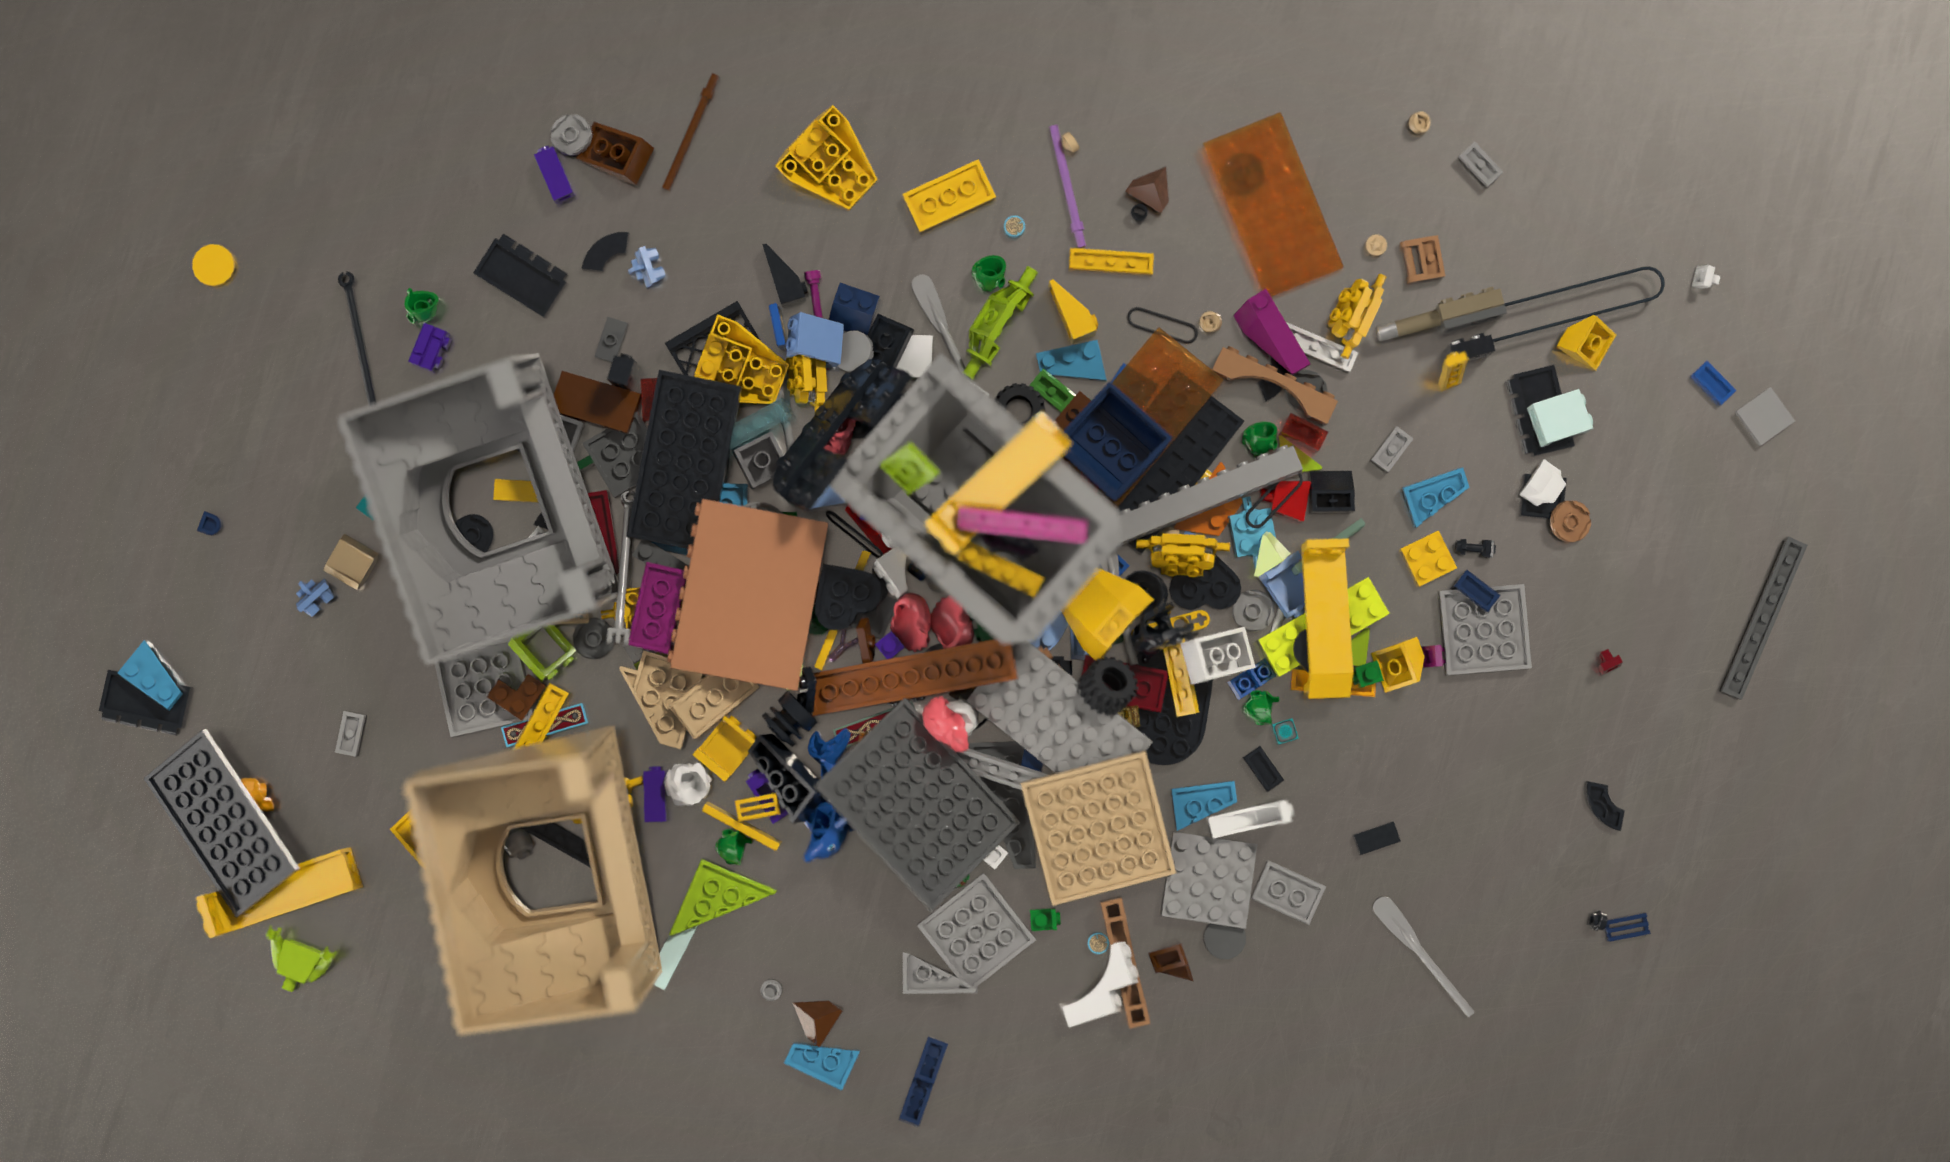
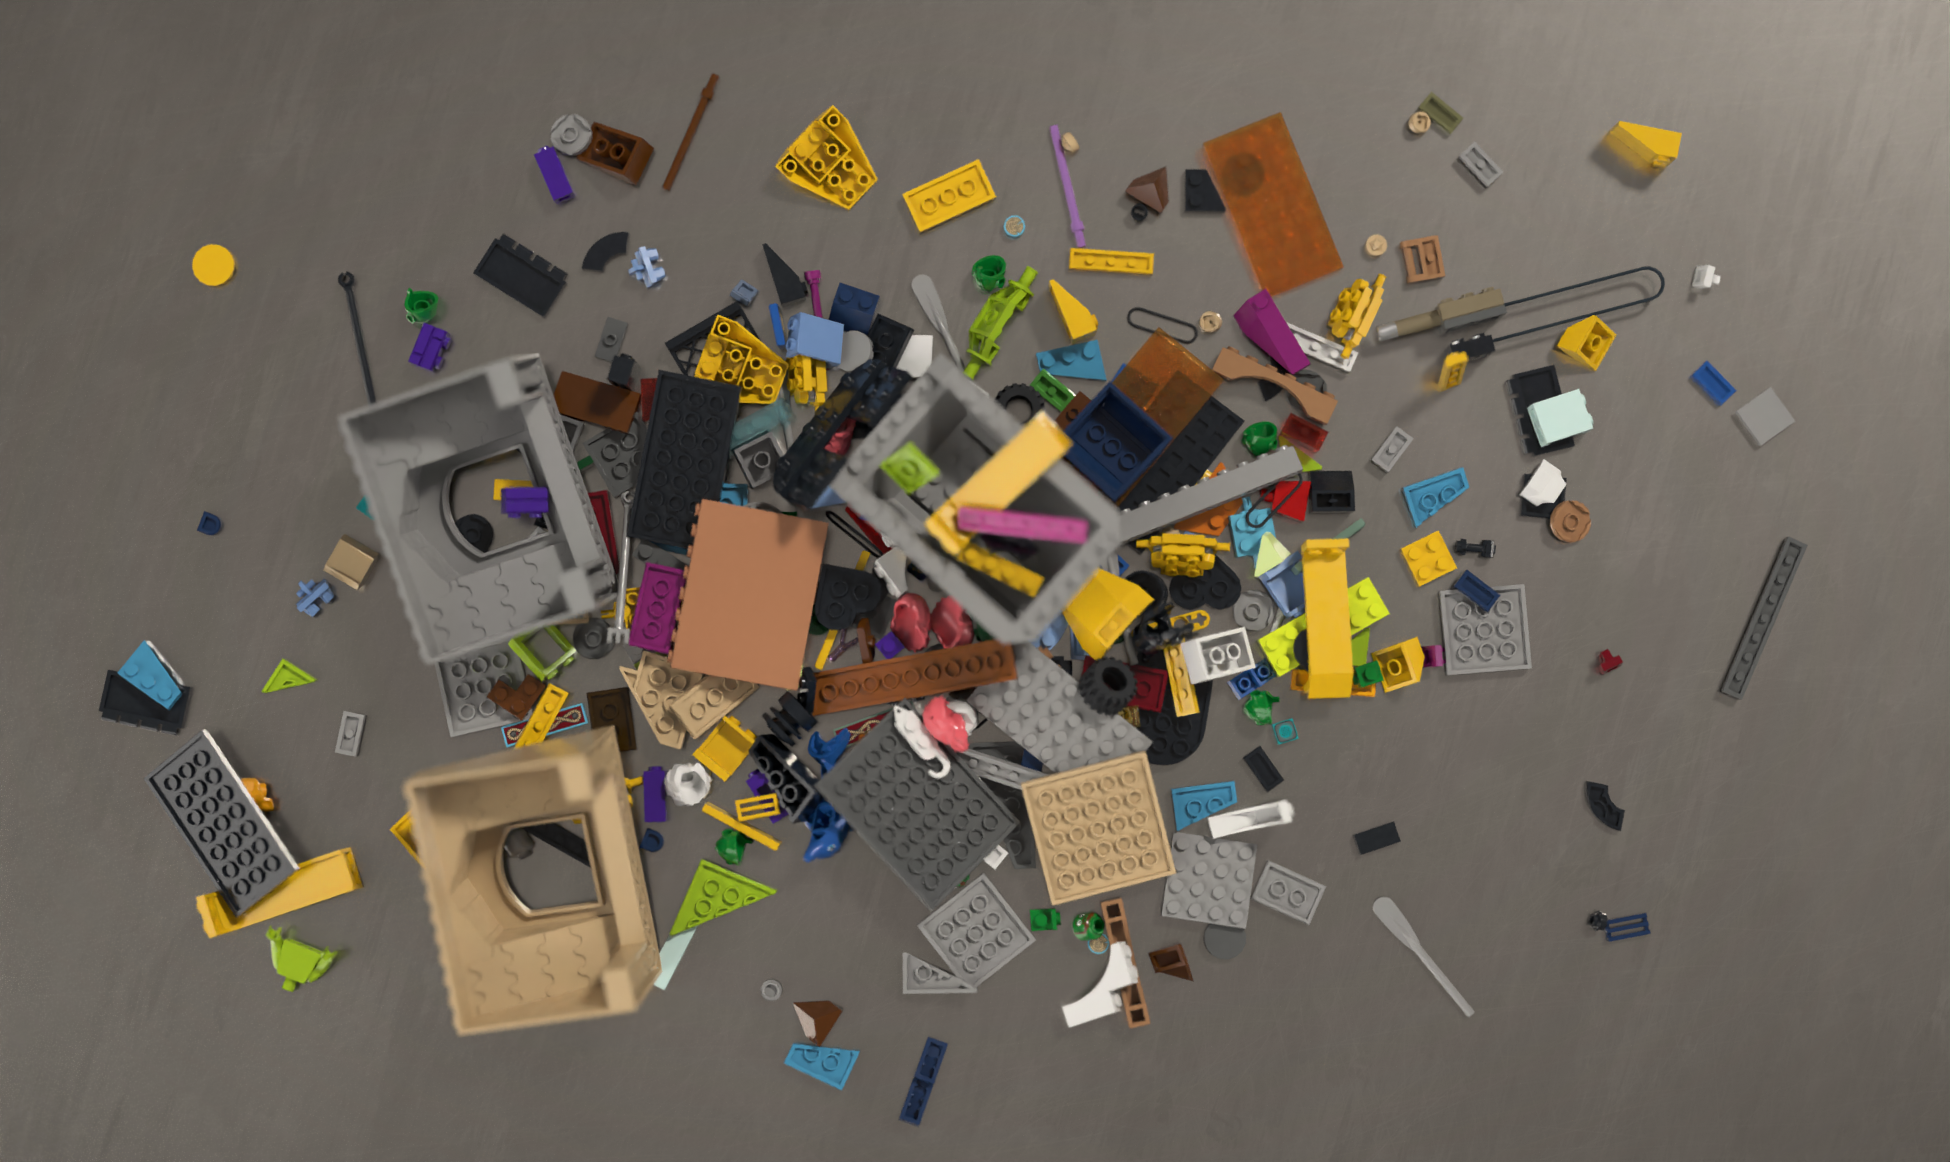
(287, 676): none -> lime tile
(524, 501): none -> dark purple brick
(610, 709): none -> dark brown tile
(652, 840): none -> dark blue tile
(744, 292): none -> sand blue tile
(920, 739): none -> white plate
(1088, 926): none -> green head
(1201, 193): none -> black wing
(1441, 113): none -> olive tile
(1650, 143): none -> yellow slope

